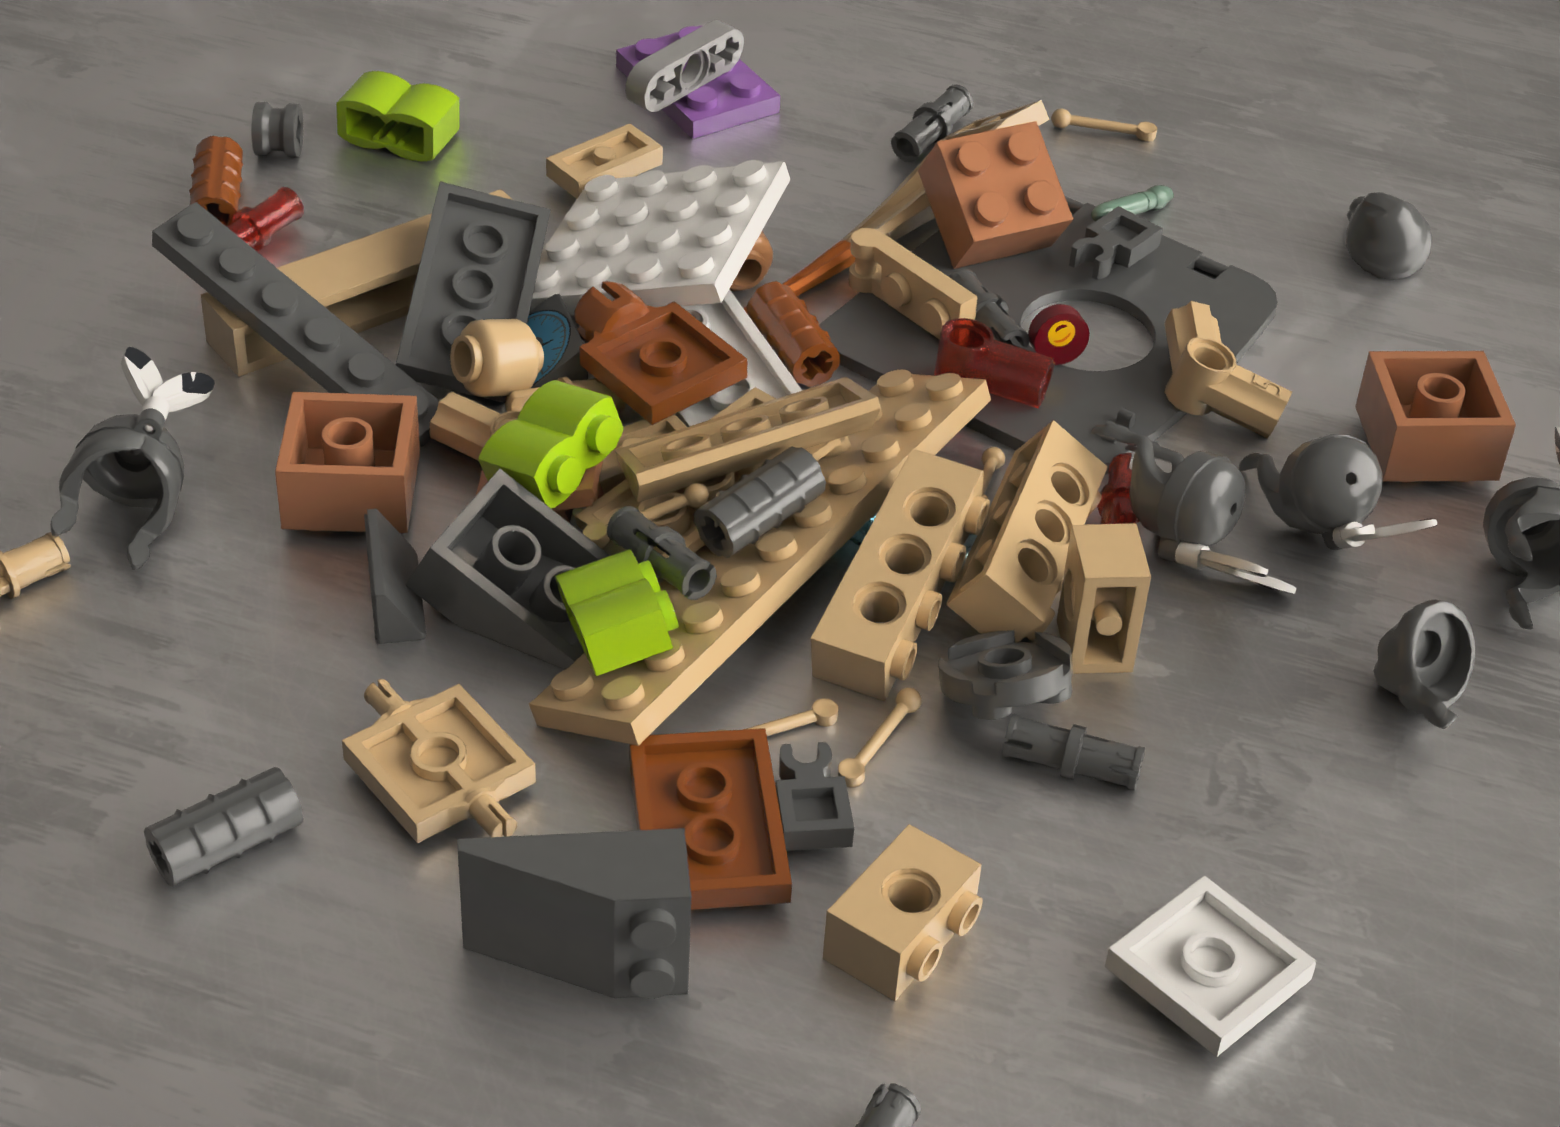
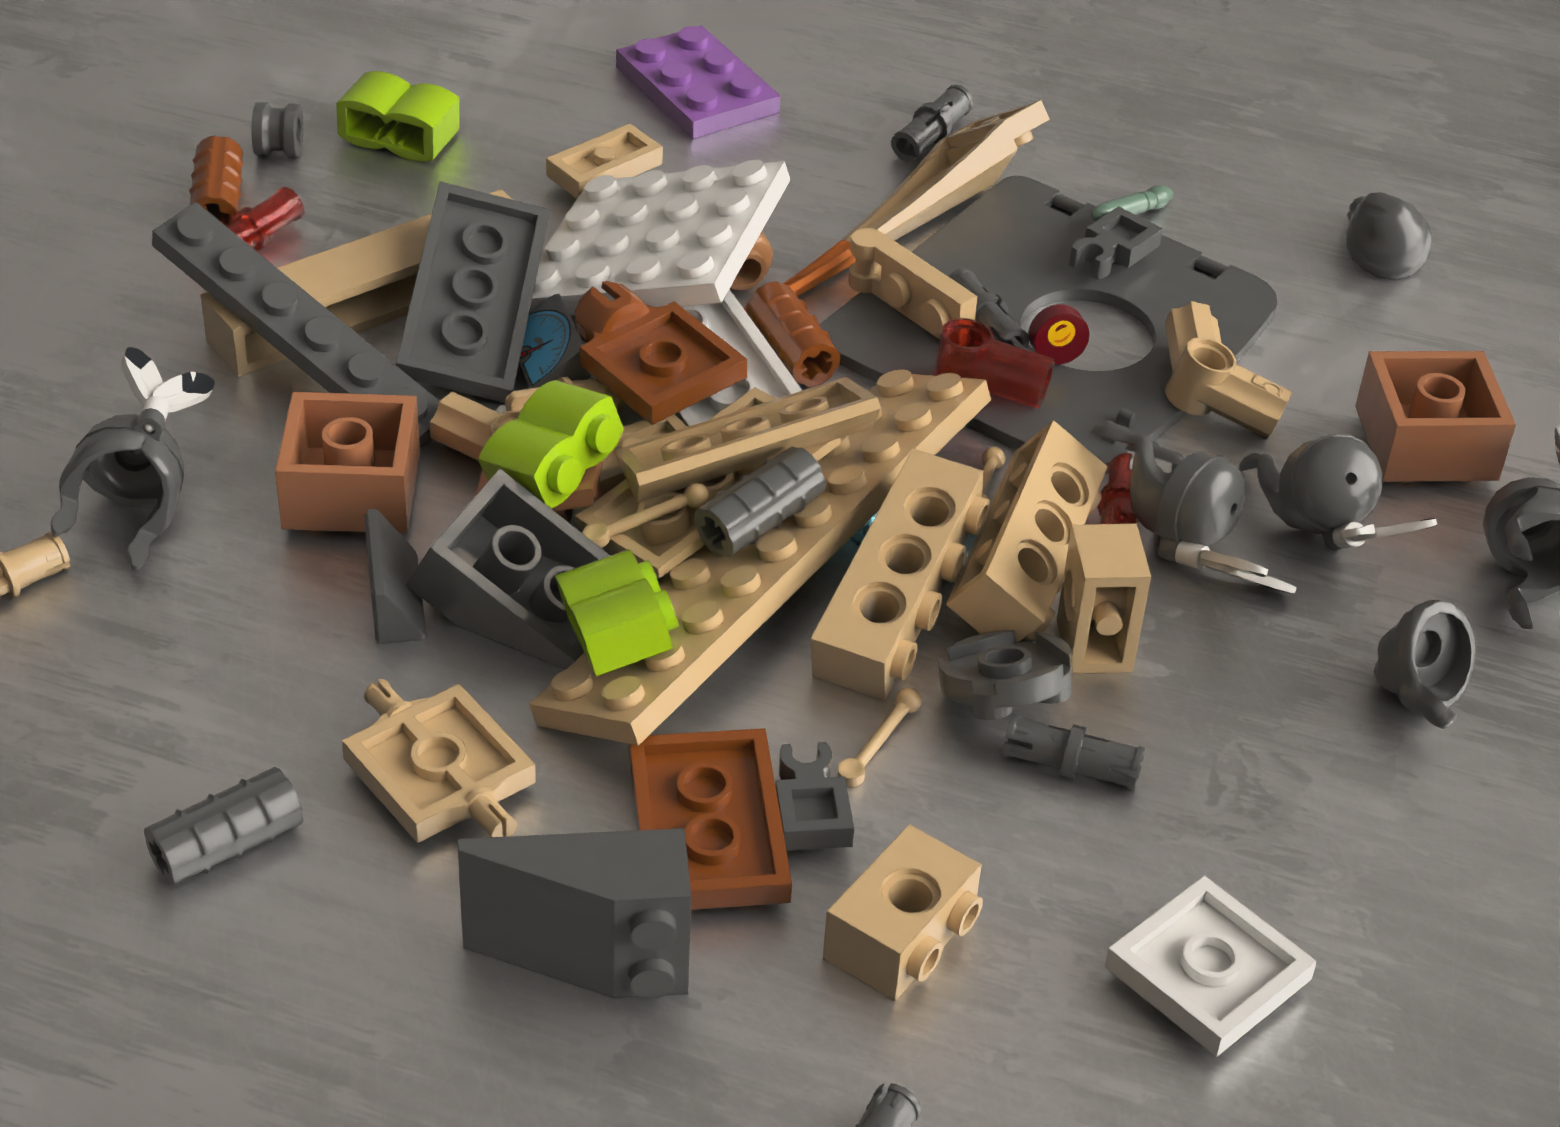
(496, 357): tan head -> none
(659, 77): light grey beam -> none
(682, 568): dark grey pin -> none
(823, 713): tan hinge -> none
(995, 194): nougat brick -> none
(1144, 130): tan hinge -> none

